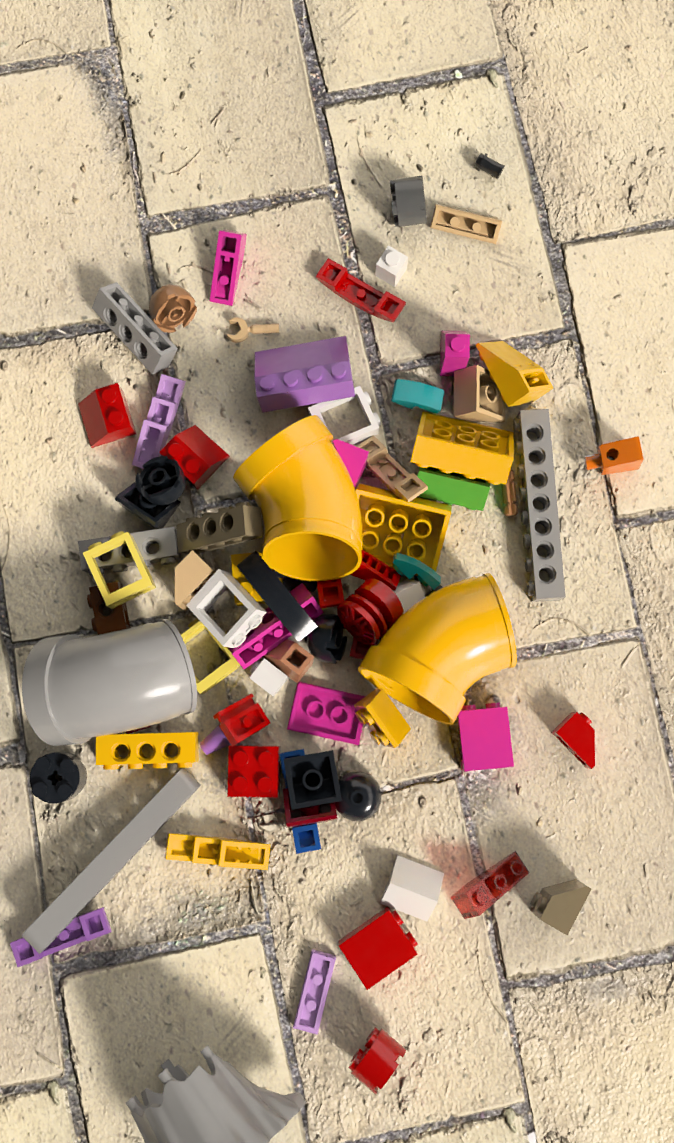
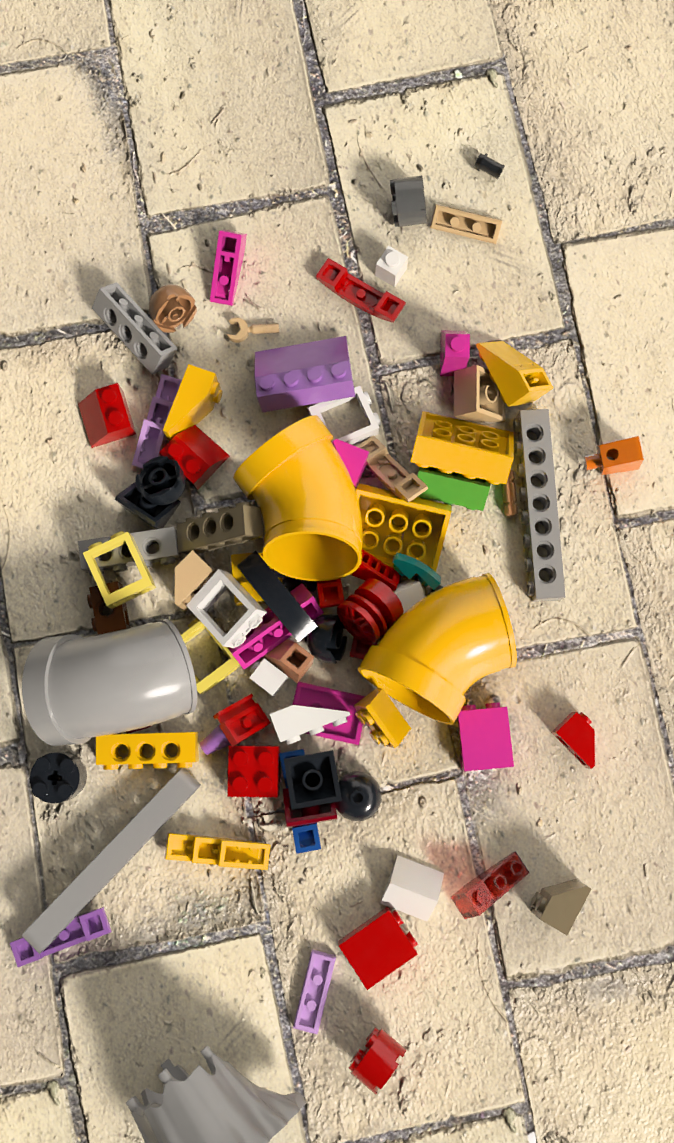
(193, 400): none -> yellow slope
(297, 720): none -> white slope
(417, 394): teal slope -> none

